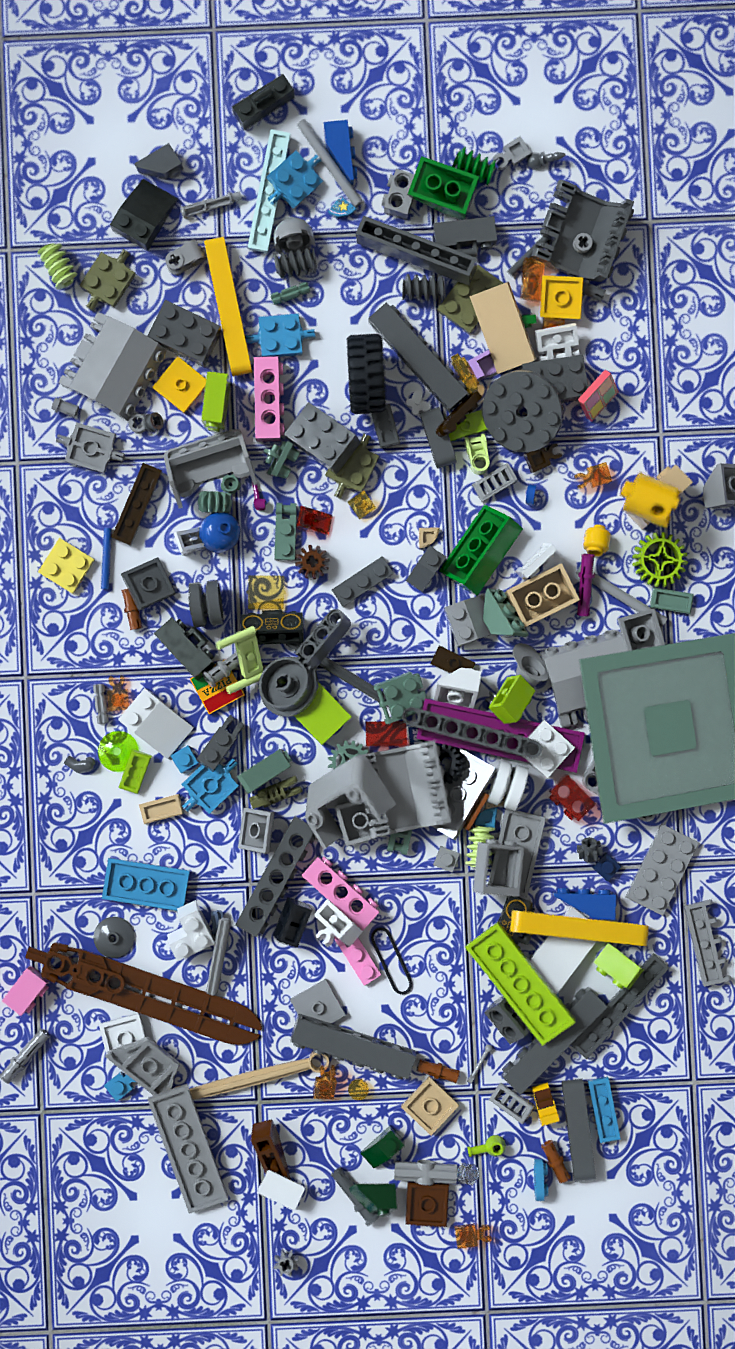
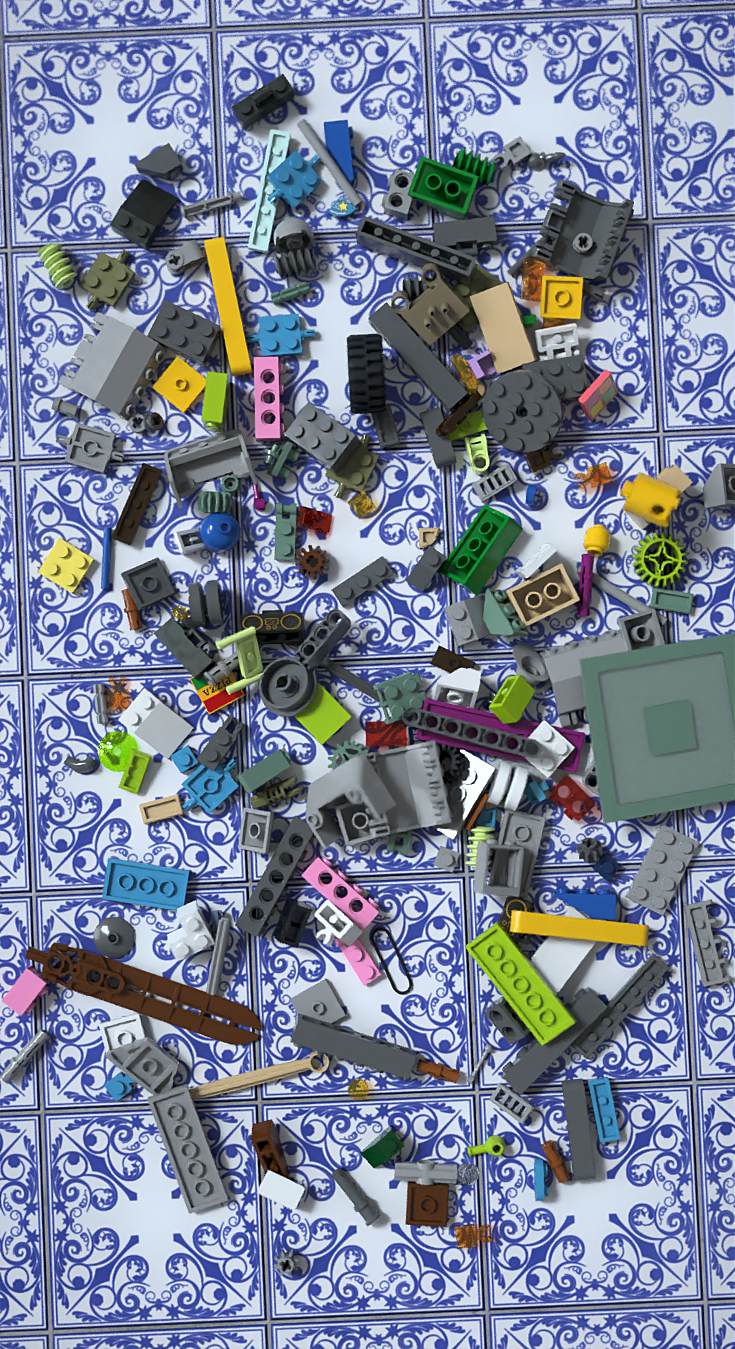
(180, 613): none -> clear yellow plate
(265, 592): clear yellow piece -> none
(326, 1084): clear orange plate -> none
(376, 1197): dark green slope -> none
(417, 403): white piece -> none
(430, 1105): tan plate -> none
(435, 309): none -> dark tan piece
(535, 791): none -> medium azure tile
(545, 1104): leg -> none
(618, 966): lime brick -> none

